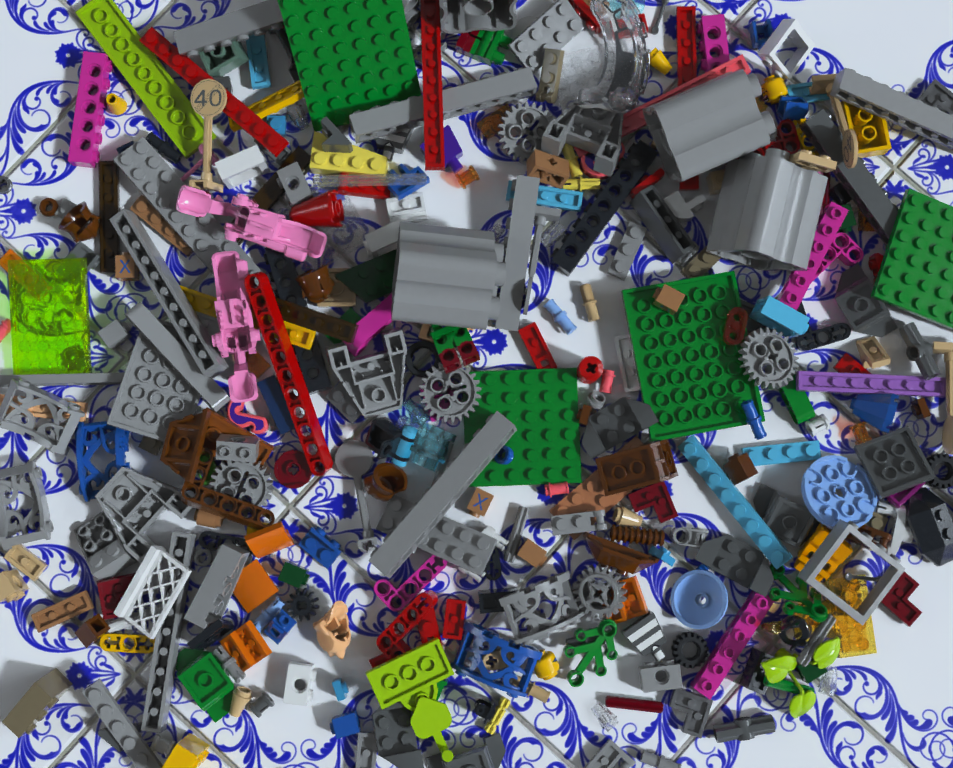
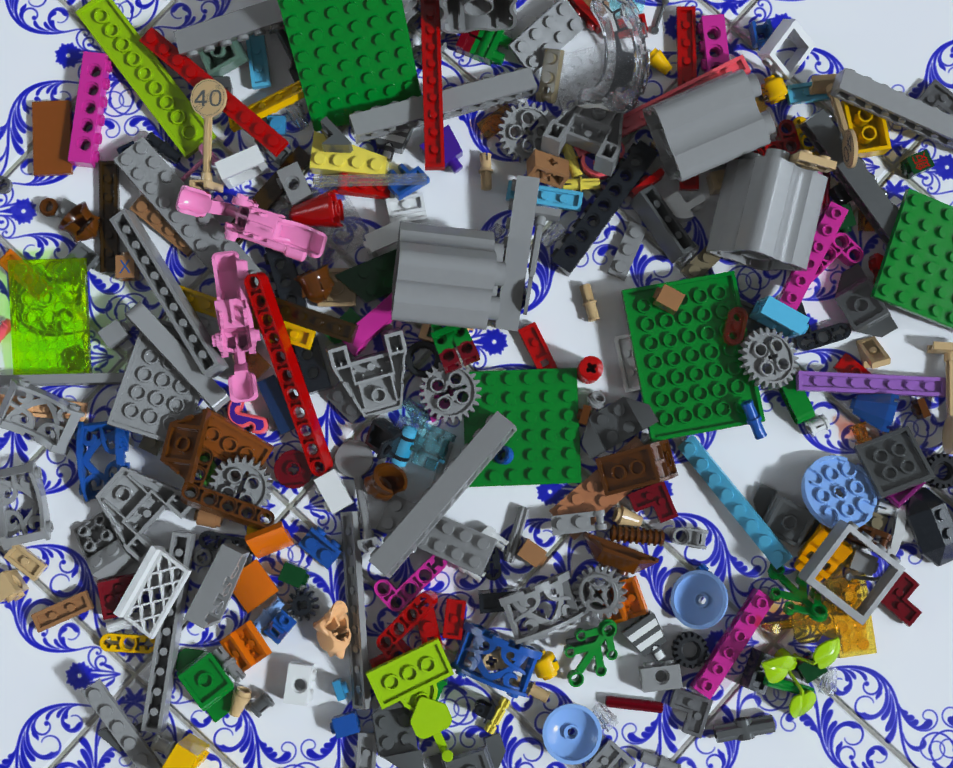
(36, 703): dark tan wedge -> none
(51, 137): none -> dark orange tile
(92, 630): reddish brown brick -> none
(116, 104): yellow cone -> none
(211, 634): black plate -> none
(237, 448): light grey brick -> none
(333, 491): none -> white brick
(356, 610): none -> light grey plate
(467, 177): clear orange bush -> none
(479, 503): medium nougat brick -> none
(485, 171): none -> tan axle
(556, 488): coral pin -> none
(560, 316): light blue pin -> none
(576, 747): none -> light blue dish
(607, 380): coral pin -> none
(662, 554): dark azure plate -> none
(737, 562): dark grey piece -> none
(740, 468): reddish brown brick -> none
(783, 453): medium azure plate -> none
(792, 108): blue window -> none
(794, 621): black piece -> none
(815, 640): light grey axle -> none
(862, 563): none -> light grey brick
(916, 164): none -> dark green brick
(919, 351): dark grey piece -> none

